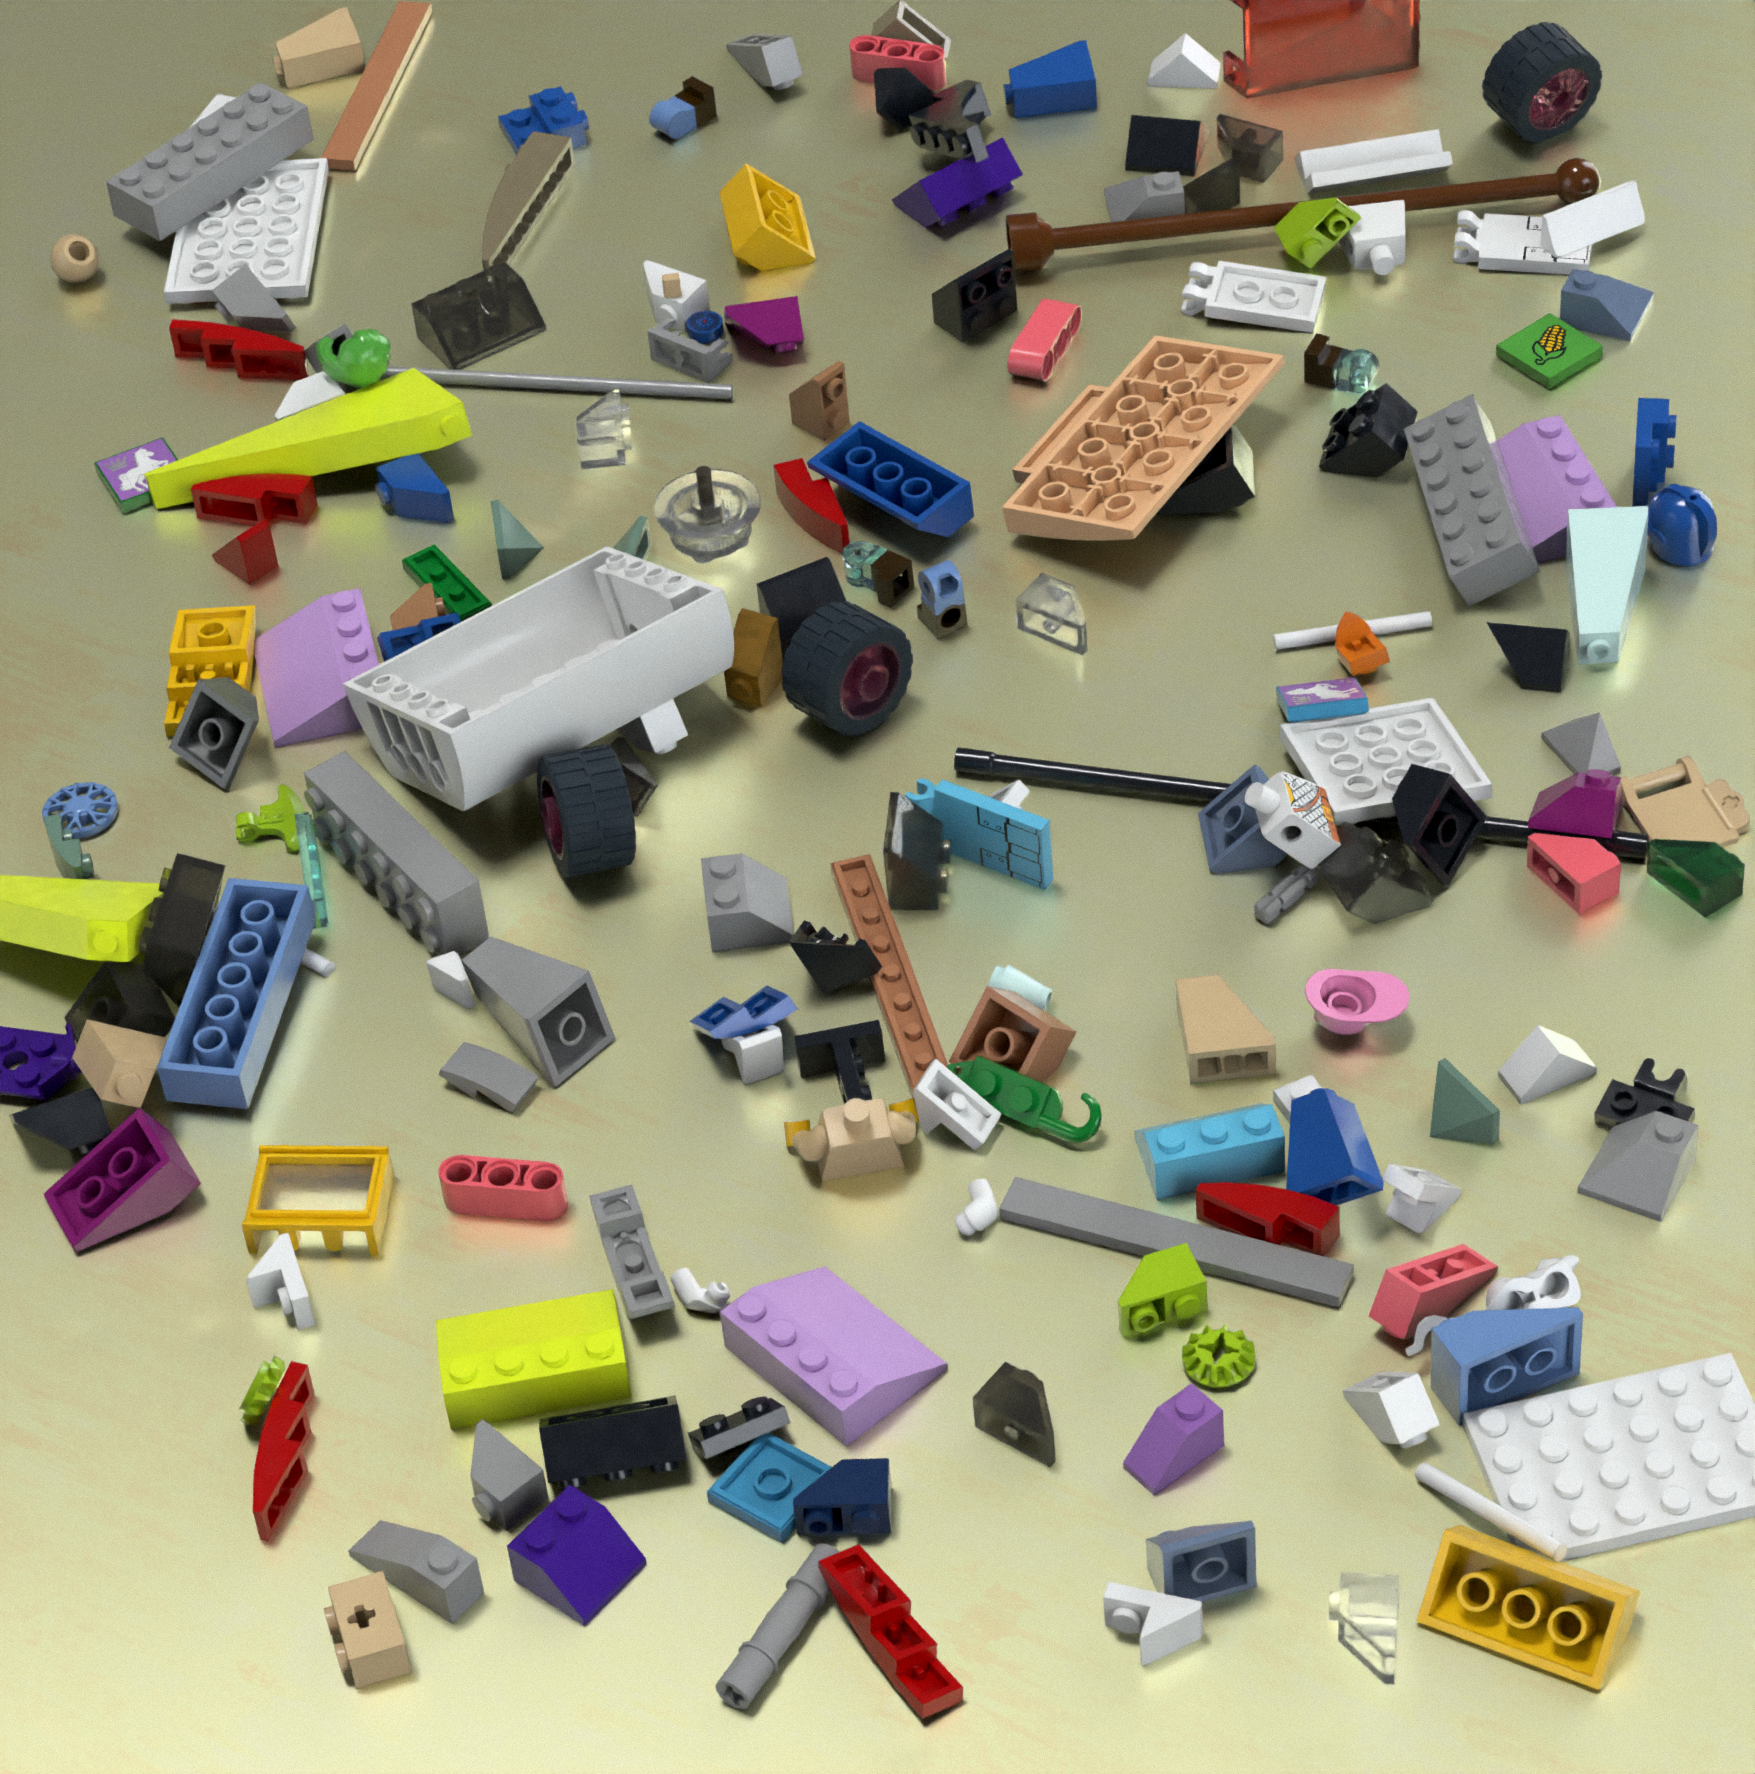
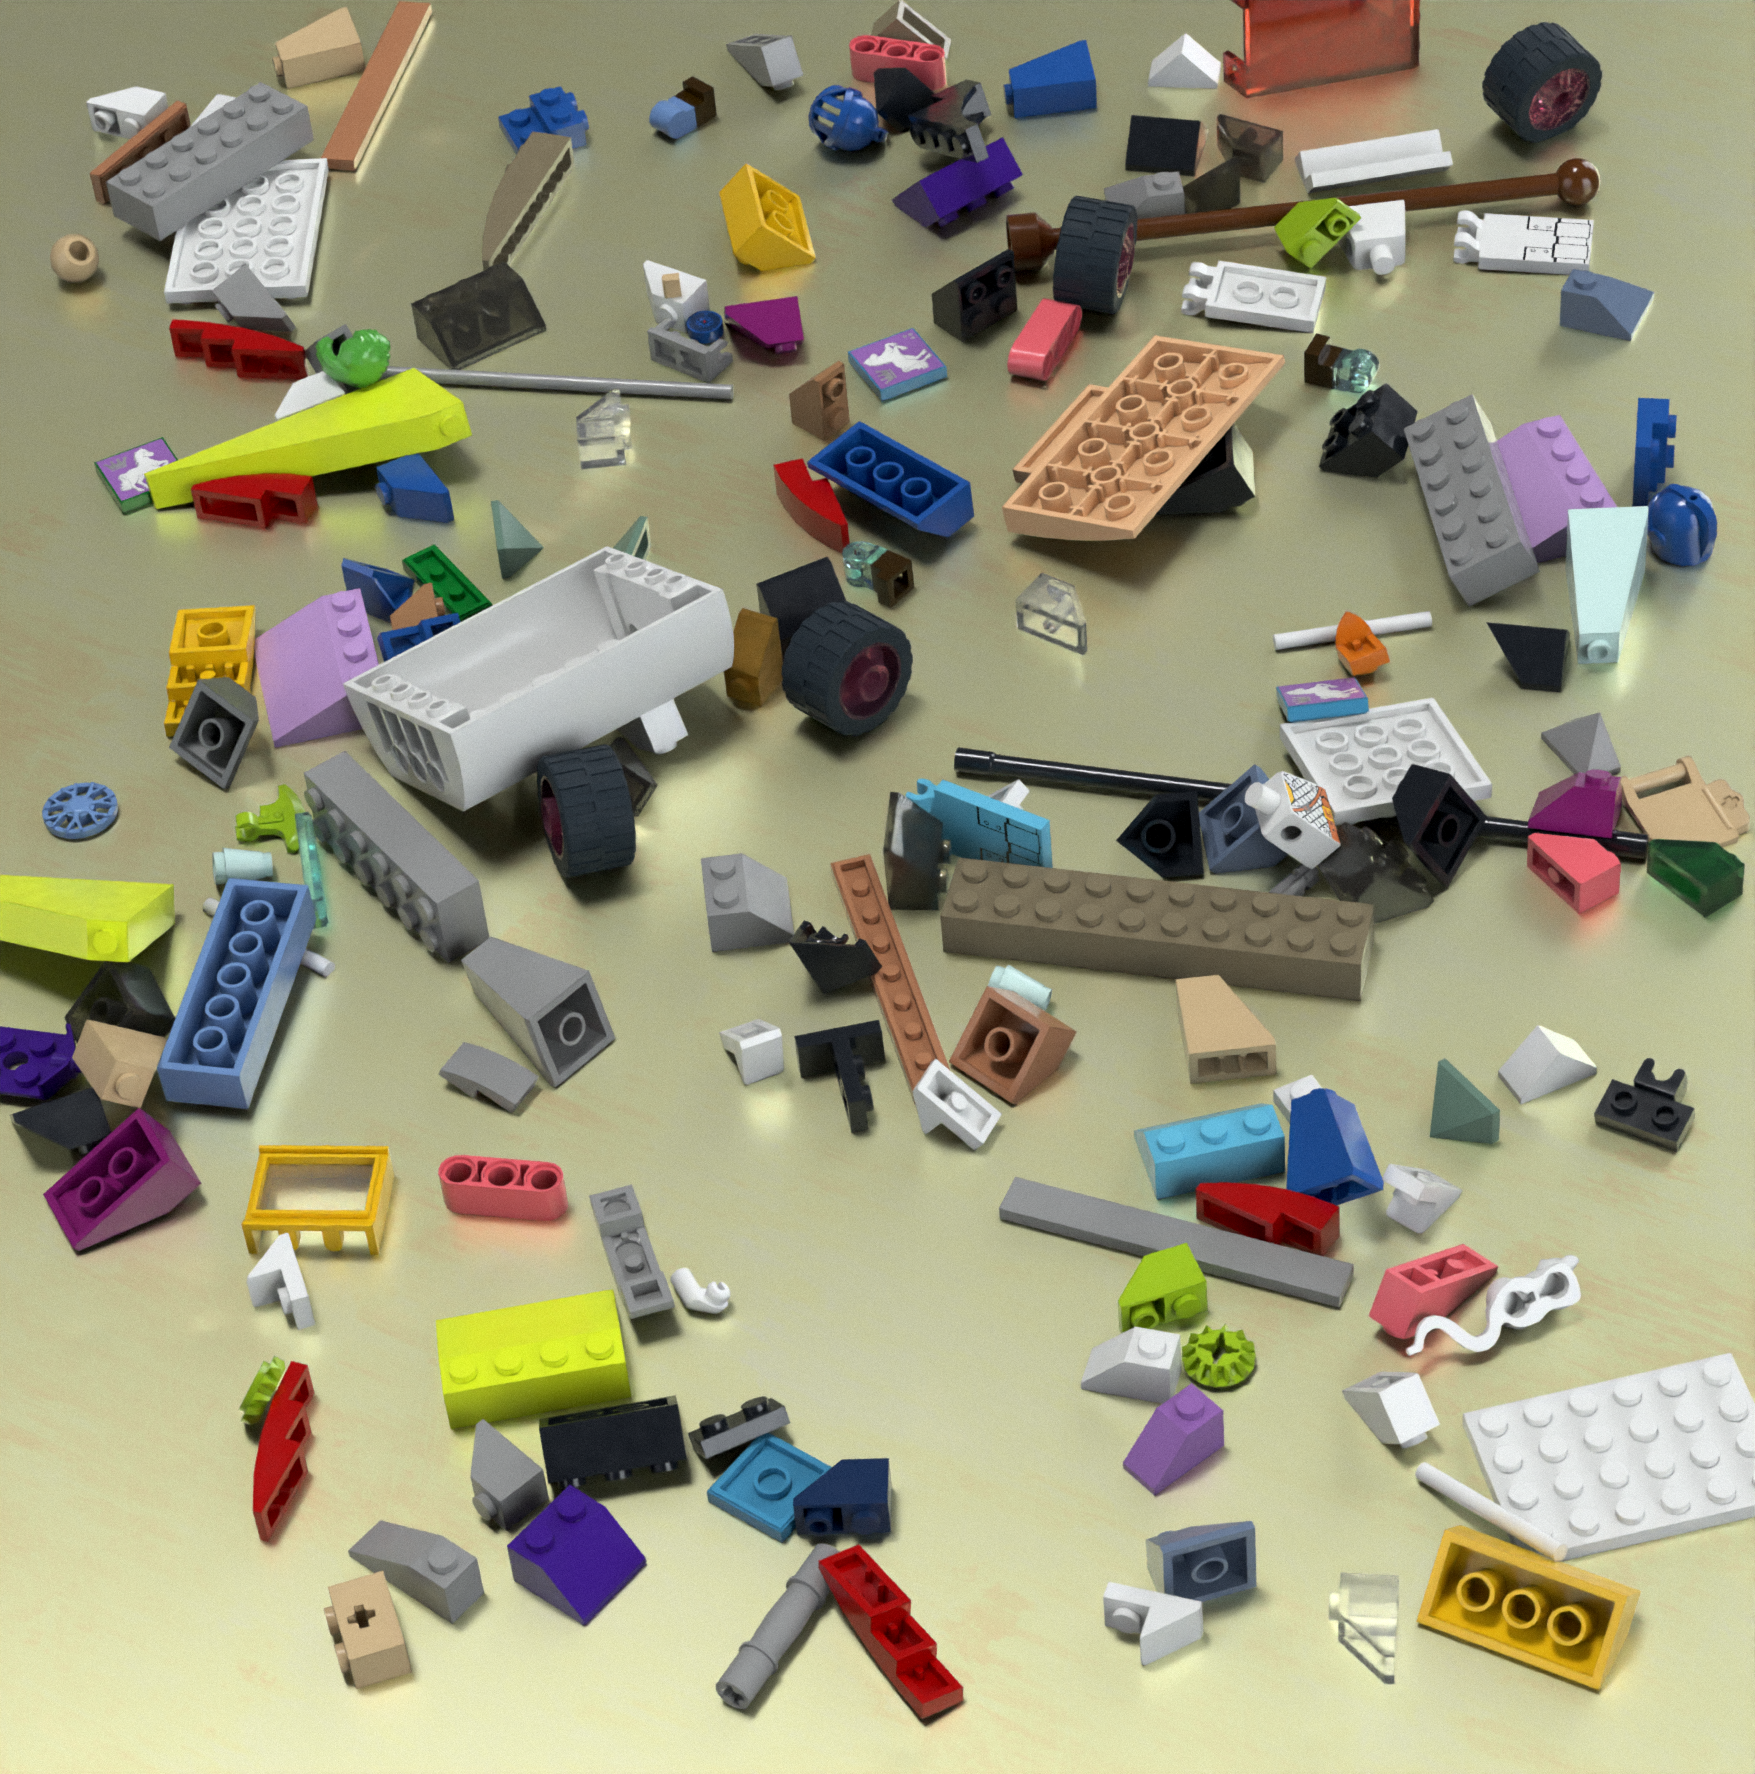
(67, 850): sand green slope -> none
(126, 111): none -> white slope
(154, 135): none -> nougat tile
(180, 922): clear smoke slope -> none
(241, 865): none -> light aqua cone
(249, 553): red slope -> none
(380, 588): none -> blue slope
(450, 978): white slope -> none
(708, 512): clear piece -> none
(732, 1019): blue slope -> none
(828, 1350): lavender slope -> none
(854, 125): none -> blue helmet
(855, 1137): tan torso -> none
(897, 364): none -> tile
(941, 592): medium blue leg -> none
(980, 1211): white arm -> none
(1016, 1412): clear smoke slope -> none
(1026, 1099): green plate -> none
(1095, 254): none -> black wheel
(1136, 1365): none -> white slope
(1158, 928): none -> dark tan brick
(1167, 835): none -> black slope
(1352, 999): bright pink piece -> none
(1503, 1356): medium blue slope -> none
(1549, 350): bright green tile -> none
(1592, 219): white slope -> none
(1642, 1164): light grey slope -> none

